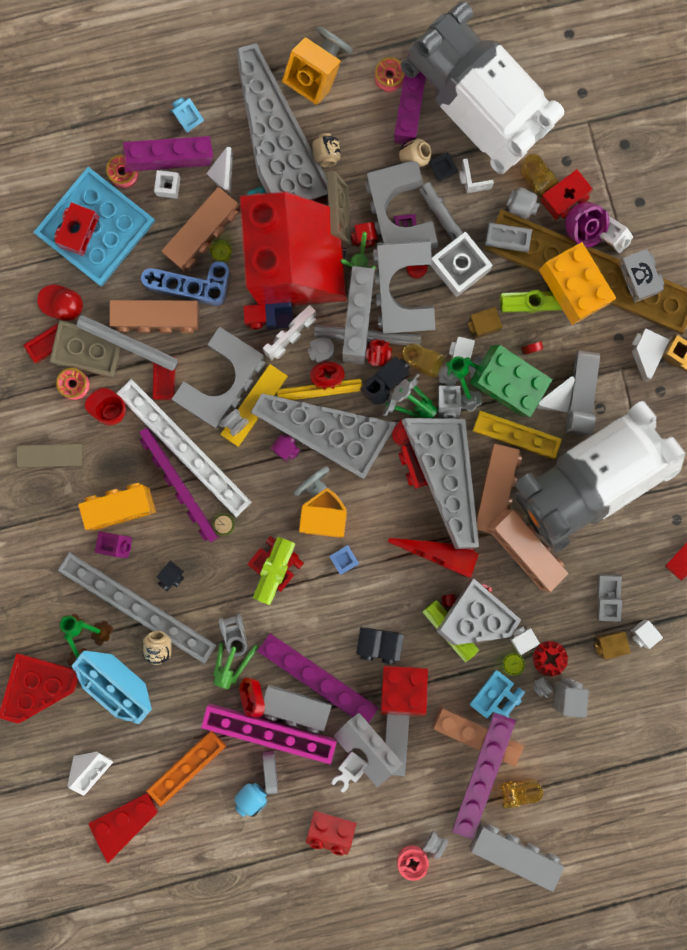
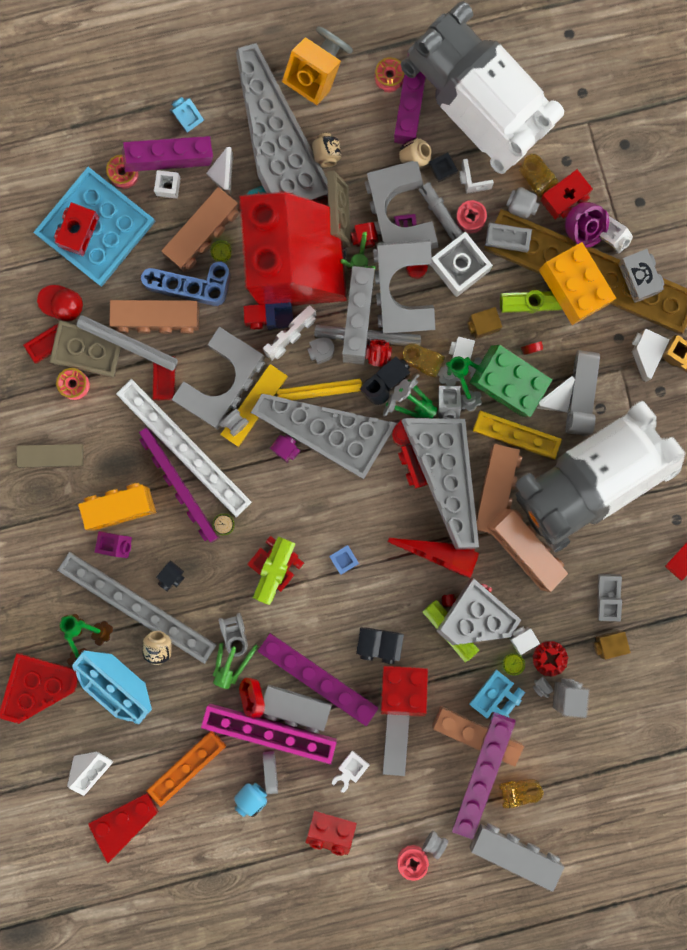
(106, 406): red cap -> none
(325, 511): light orange piece -> none
(332, 369): red gear -> none
(361, 735): light grey arch -> none
(471, 207): none -> coral wheel
(646, 634): white plate -> none

